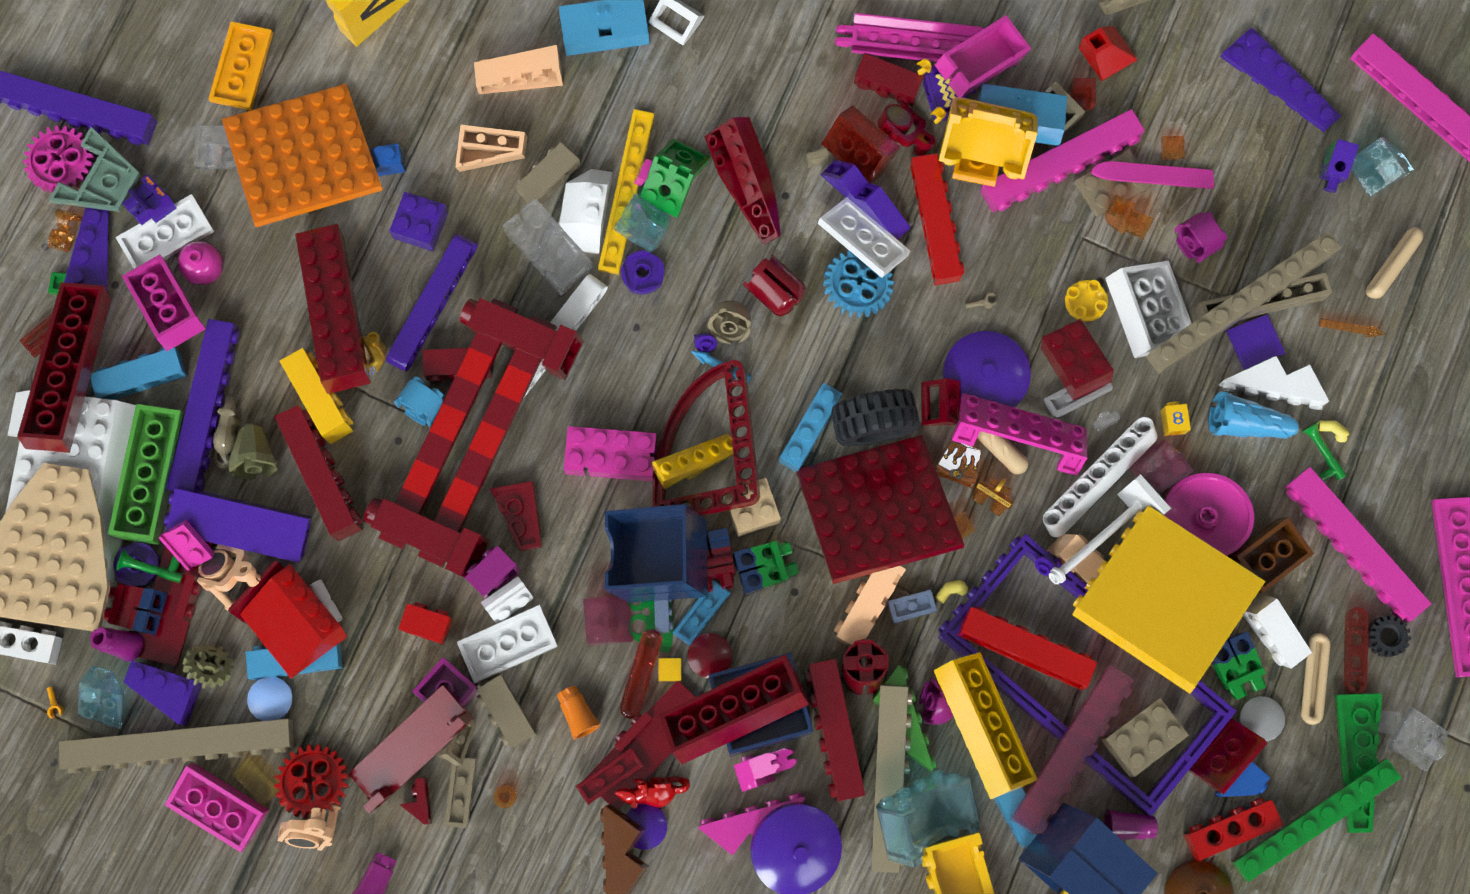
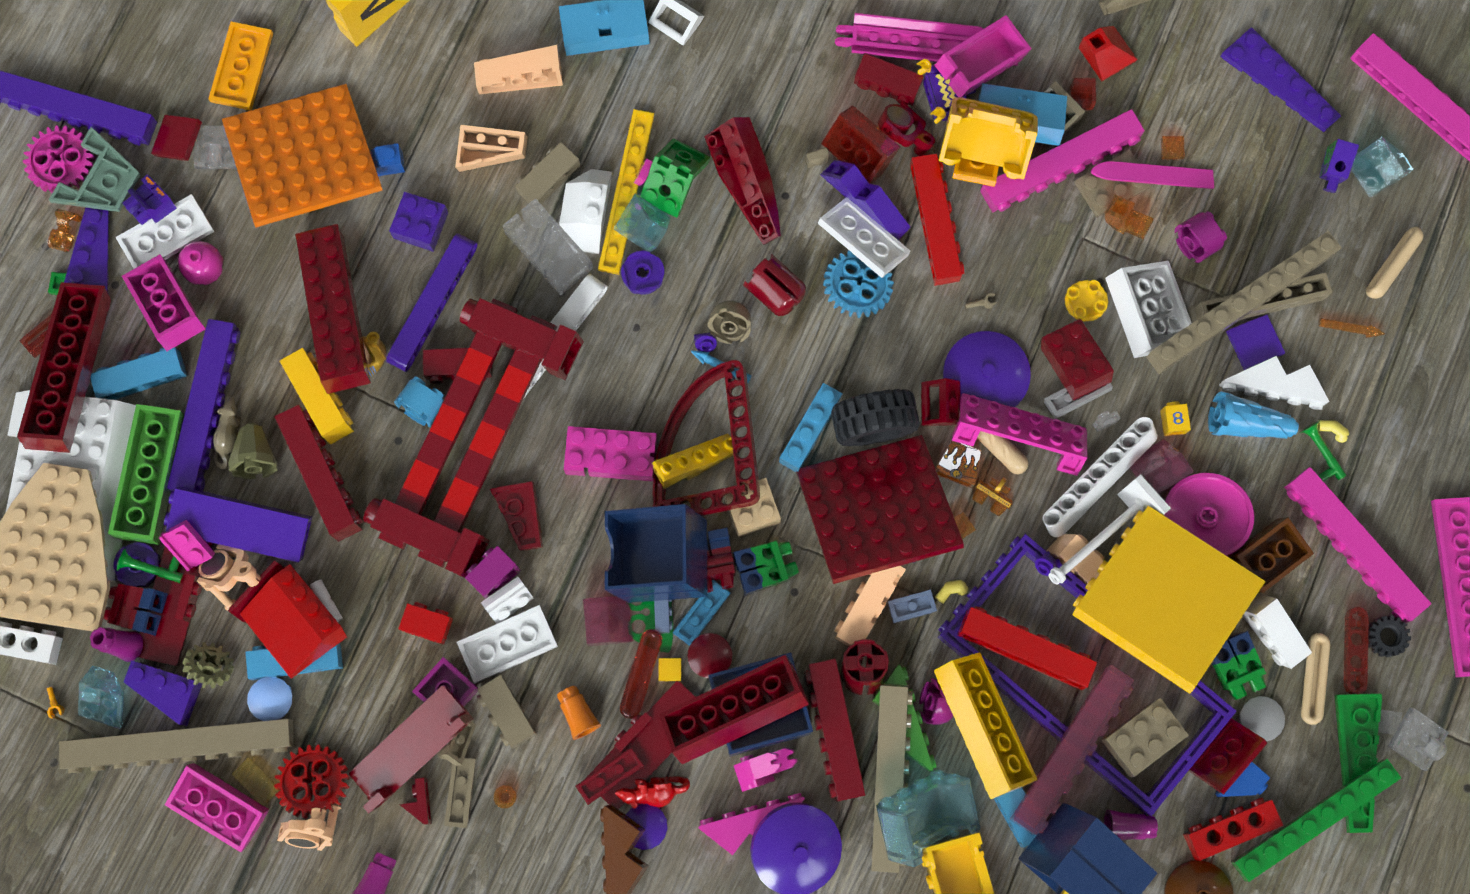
(176, 137): none -> dark red tile

